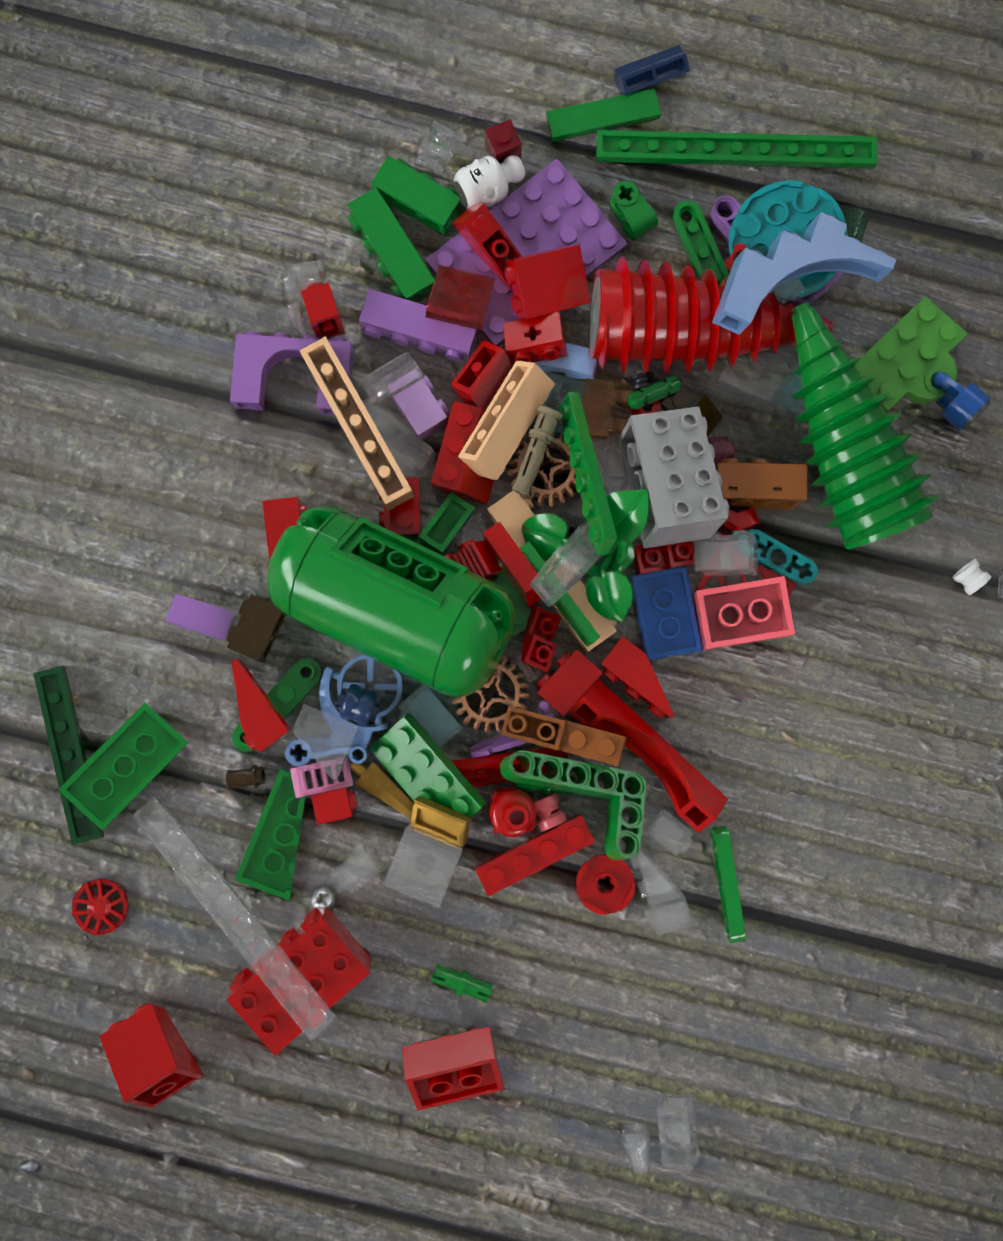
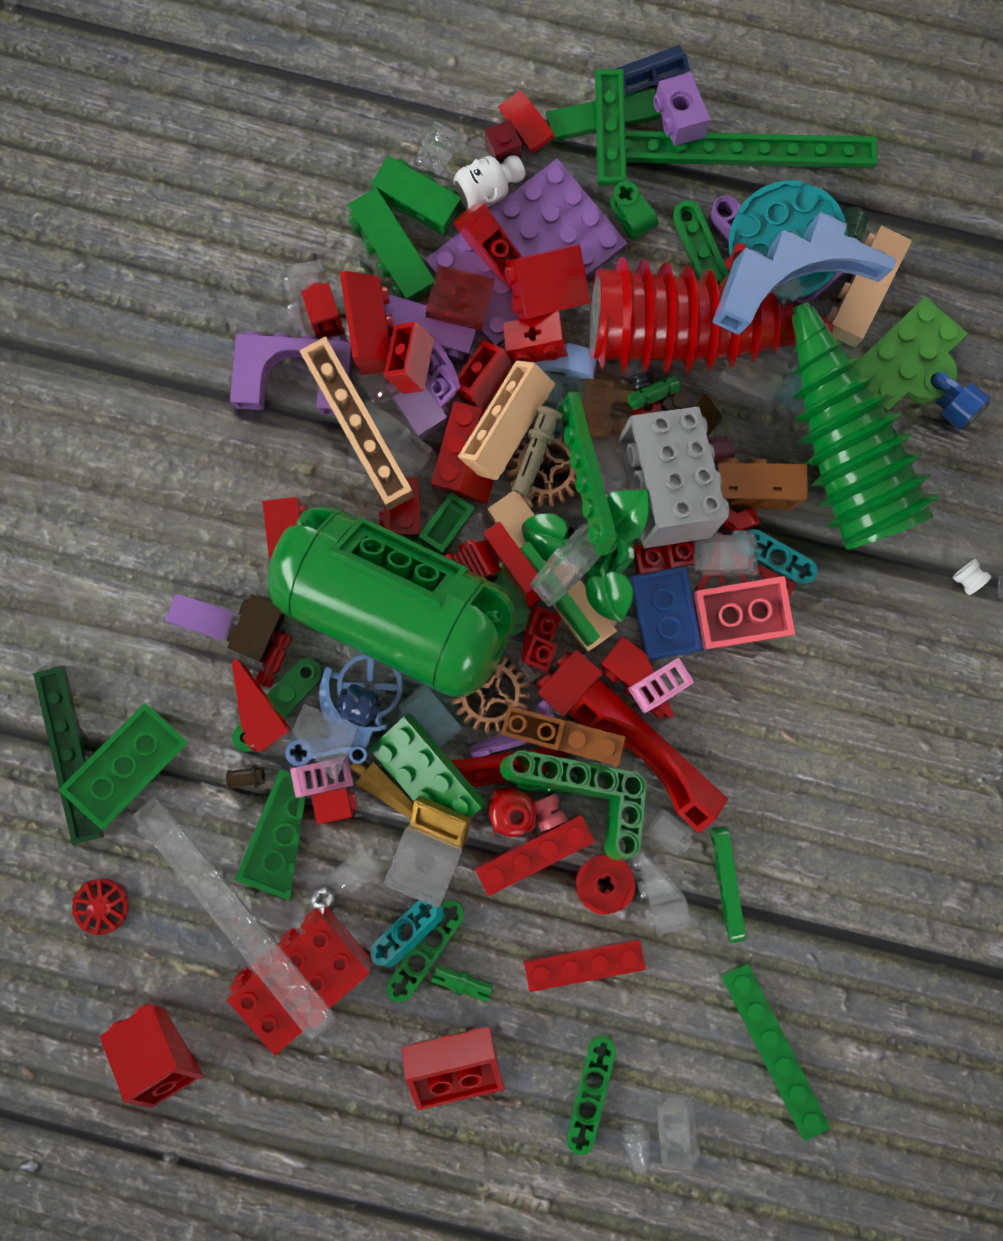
(274, 659): none -> red axle
(367, 320): none -> red slope
(396, 953): none -> teal beam
(409, 357): none -> red brick
(429, 953): none -> green beam
(442, 376): none -> medium lavender slope
(527, 121): none -> red slope
(584, 965): none -> red plate
(592, 1094): none -> green beam
(610, 126): none -> green tile
(639, 695): none -> bright pink slope
(681, 109): none -> medium lavender brick
(775, 1051): none -> green plate
(862, 295): none -> light nougat brick

